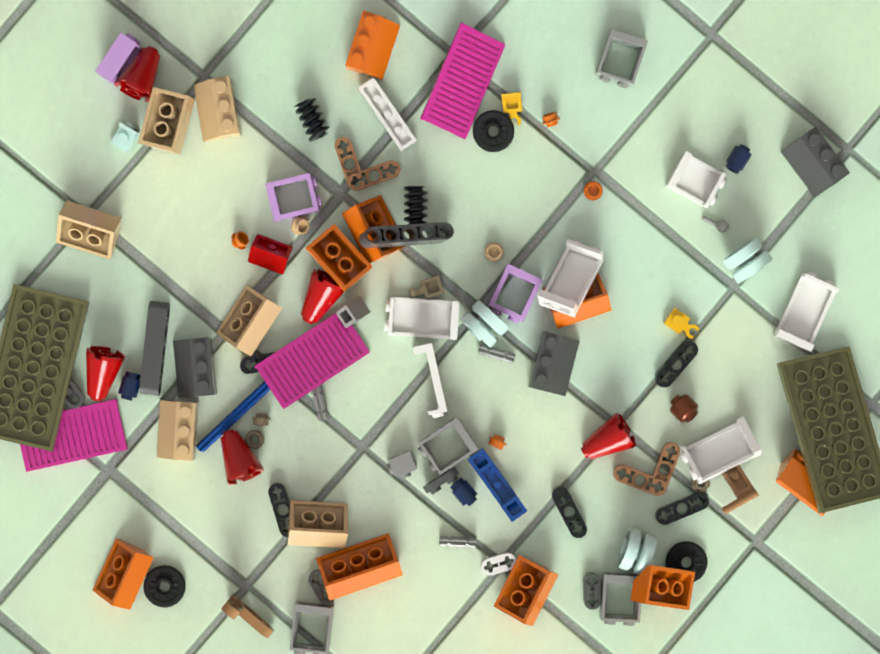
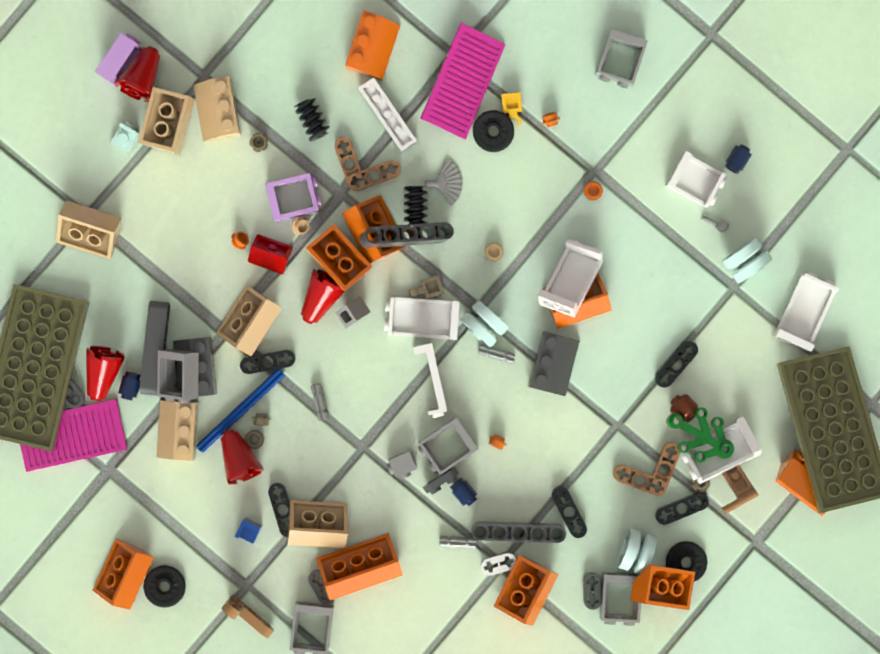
(166, 375): none -> light grey window
(248, 530): none -> blue panel
(258, 137): none -> dark tan plate
(311, 360): dark pink window -> none
(448, 182): none -> light grey hand
(497, 485): blue slope -> none
(524, 276): lavender window -> none
(526, 537): none -> dark grey beam
(609, 438): red cone -> none
(678, 321): yellow plate -> none
(704, 436): none -> green plant
(815, 162): dark grey slope -> none

